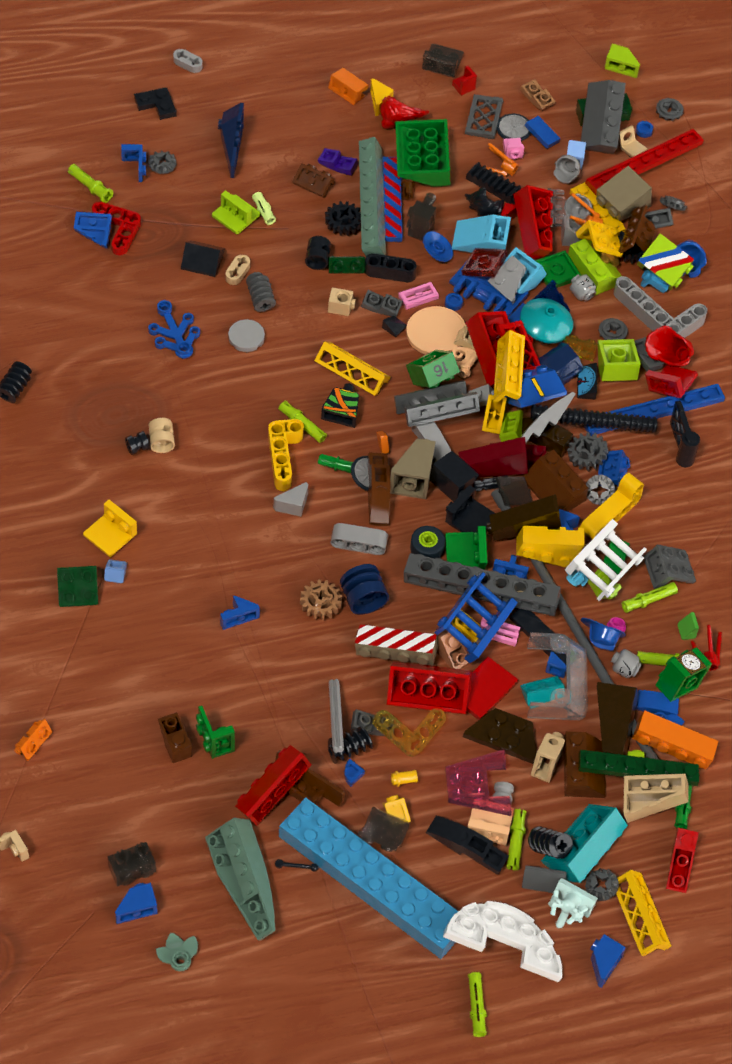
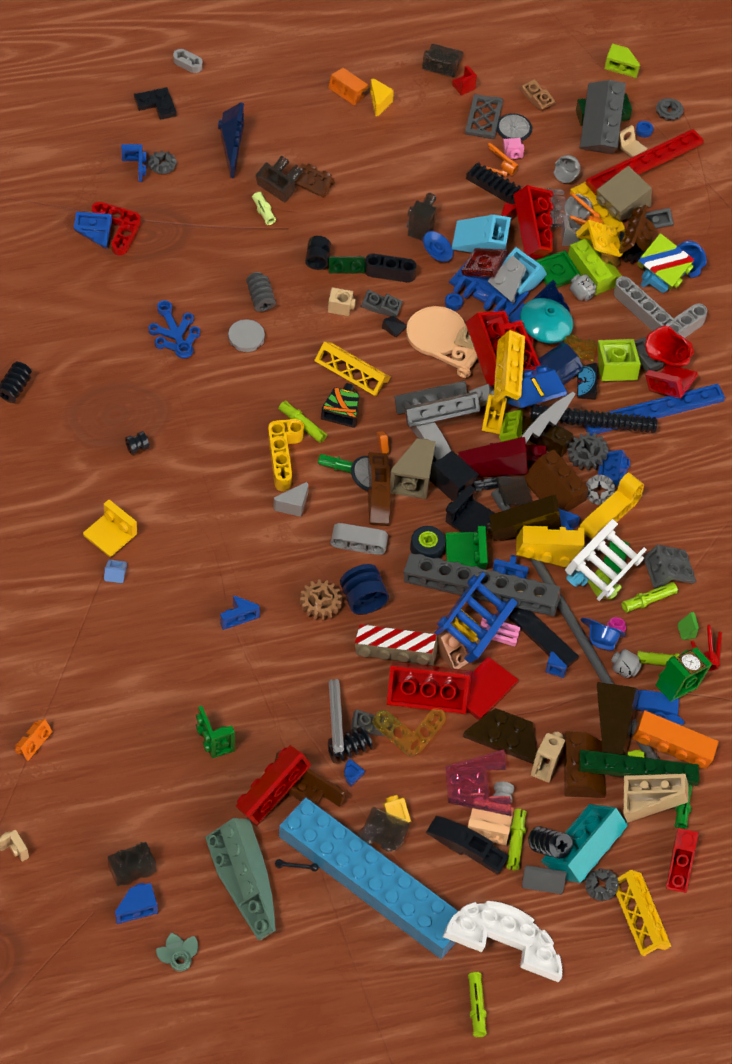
(77, 586): dark green bracket -> none
(95, 186): lime pin -> none
(161, 435): tan wheel -> none
(175, 738): reddish brown slope -> none
(202, 258): black slope -> none
(234, 268): tan beam -> none
(235, 212): lime bracket -> none
(275, 181): none -> clear smoke brick
(333, 160): dark purple slope -> none
(343, 218): black gear -> none
(372, 197): sand green brick -> none
(392, 200): tile -> none
(393, 110): red hair -> none
(404, 777): yellow pin -> none
(407, 190): reddish brown pin -> none
(420, 298): bright pink tile -> none
(423, 151): green slope -> none
(433, 368): green brick -> none
(484, 206): black hair -> none
(541, 689): teal slope -> none
(542, 132): blue tile -> none
(569, 702): clear windscreen -> none
(571, 901): light aqua piece -> none
(577, 150): light blue panel -> none
(605, 958): blue slope -> none
(614, 324): dark grey gear -> none
(673, 202): dark grey gear -> none
(685, 438): black piece -> none

